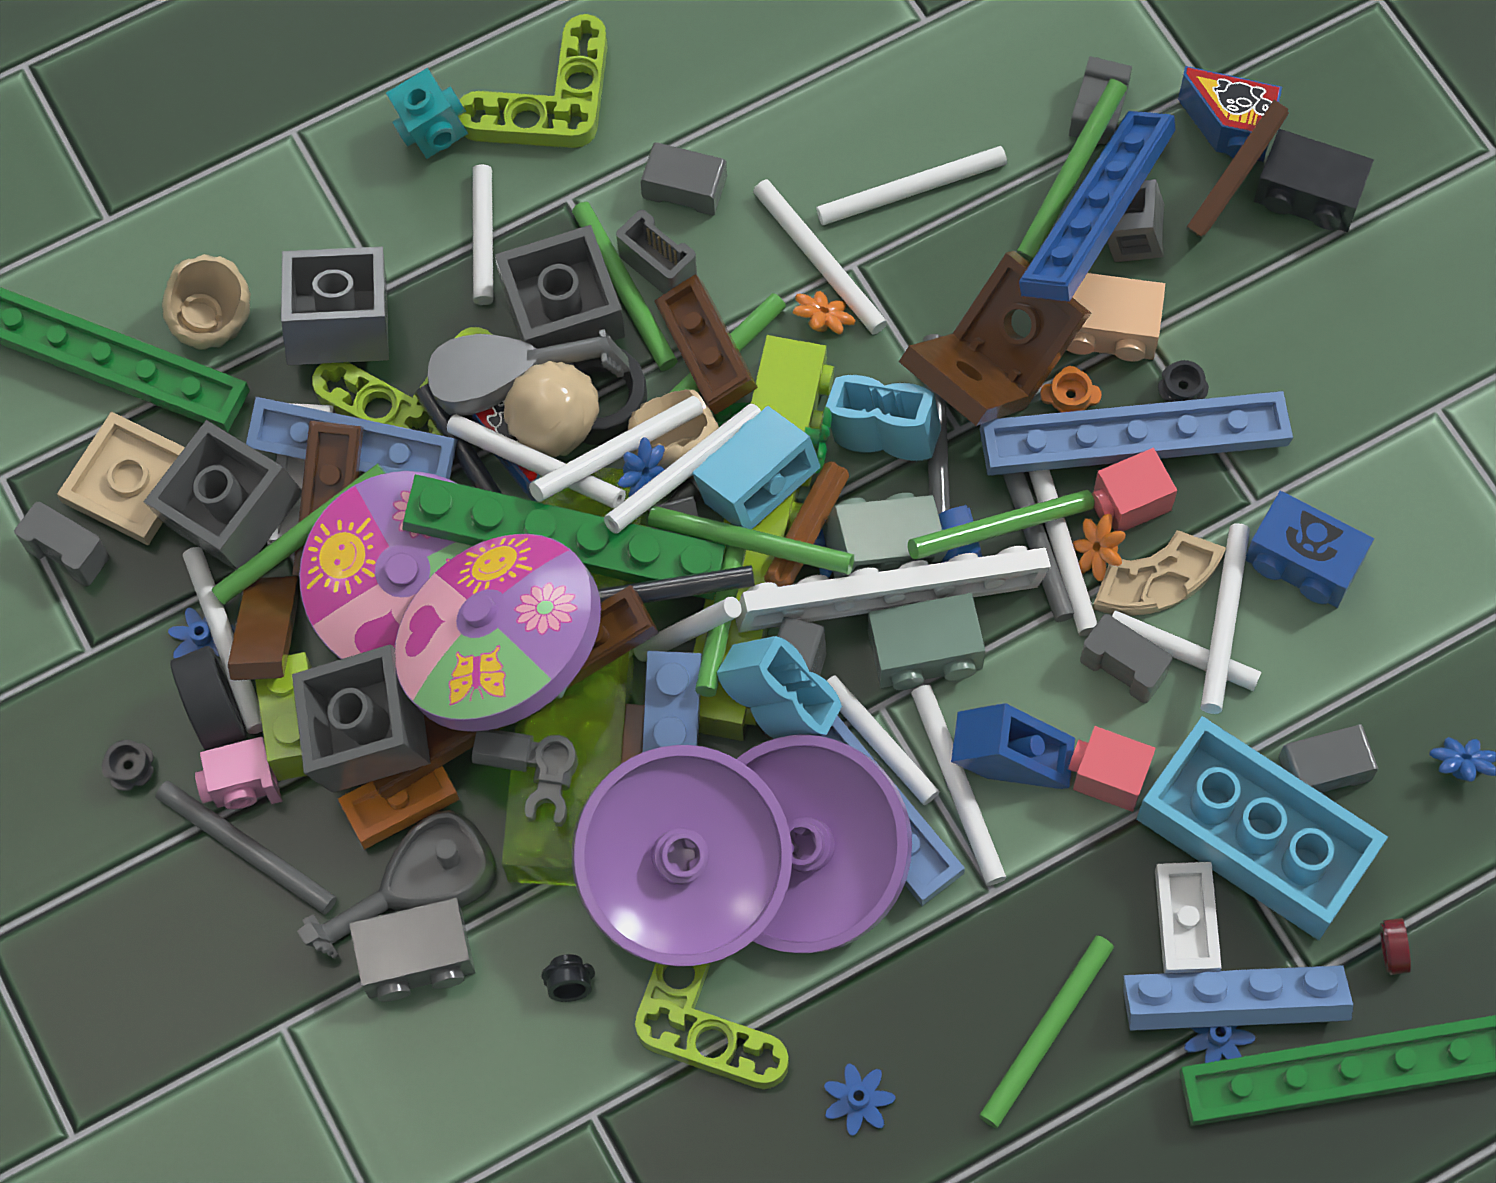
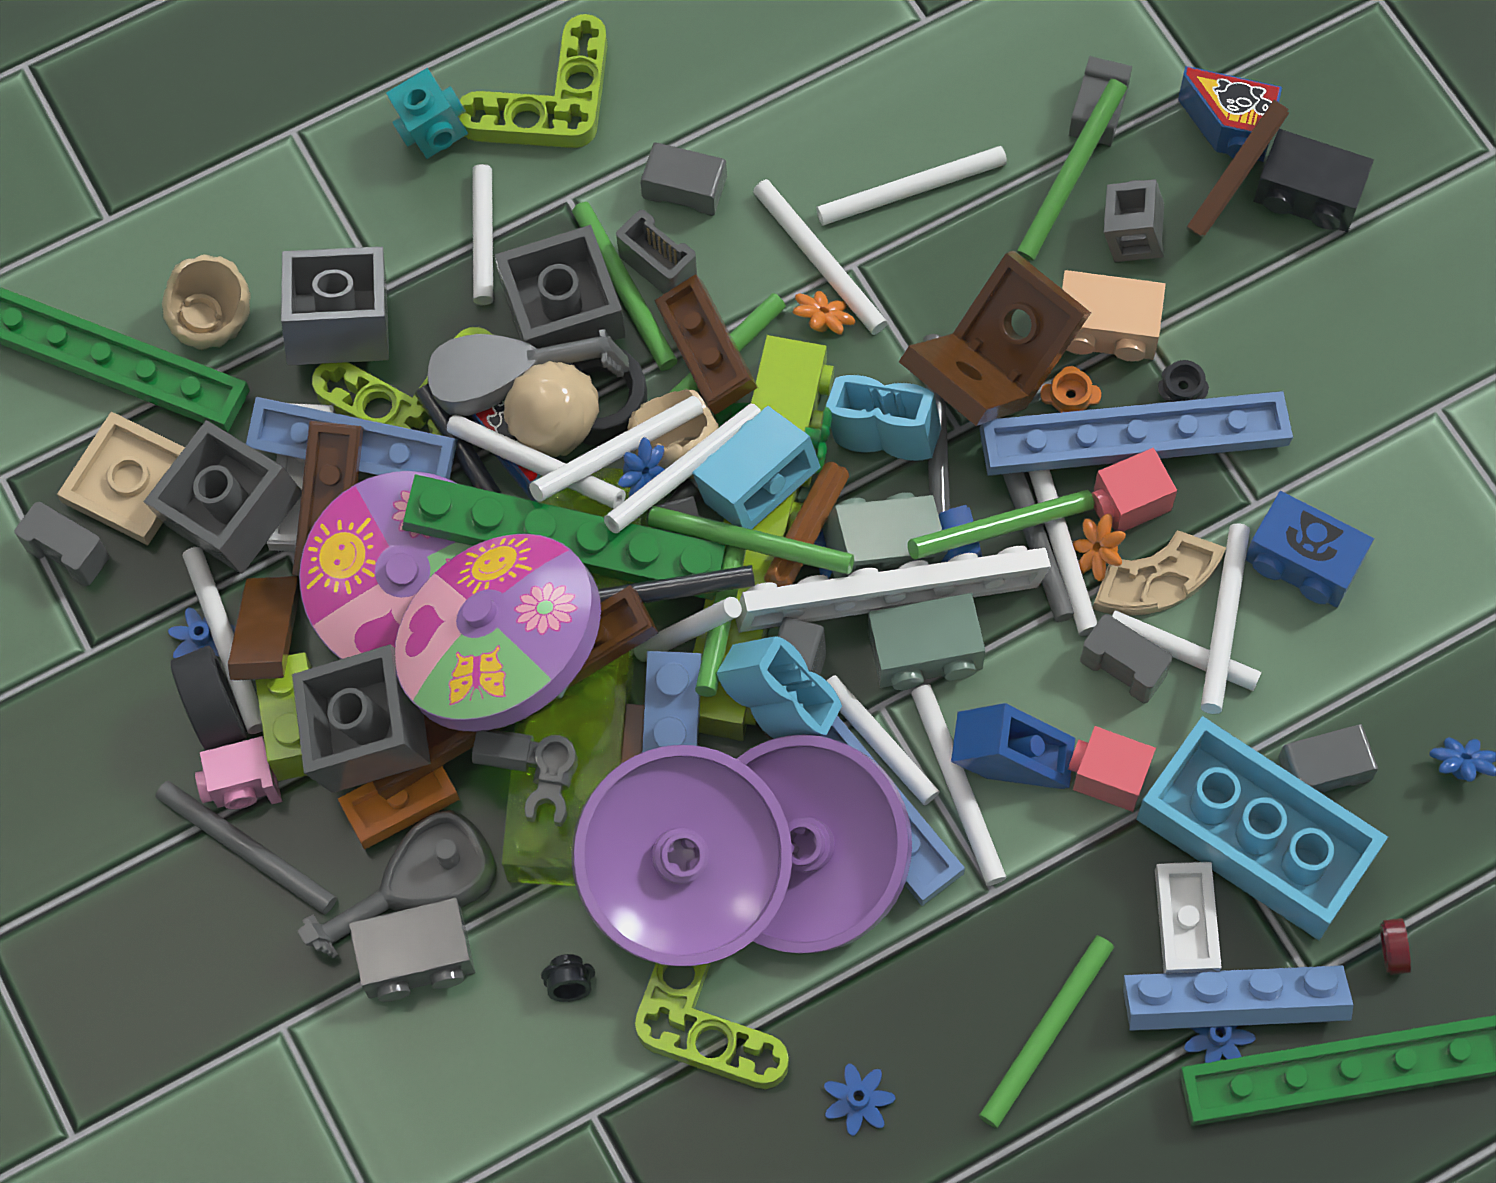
(123, 752): black plate -> none
(277, 550): bright green bar -> none
(1097, 206): blue tile -> none

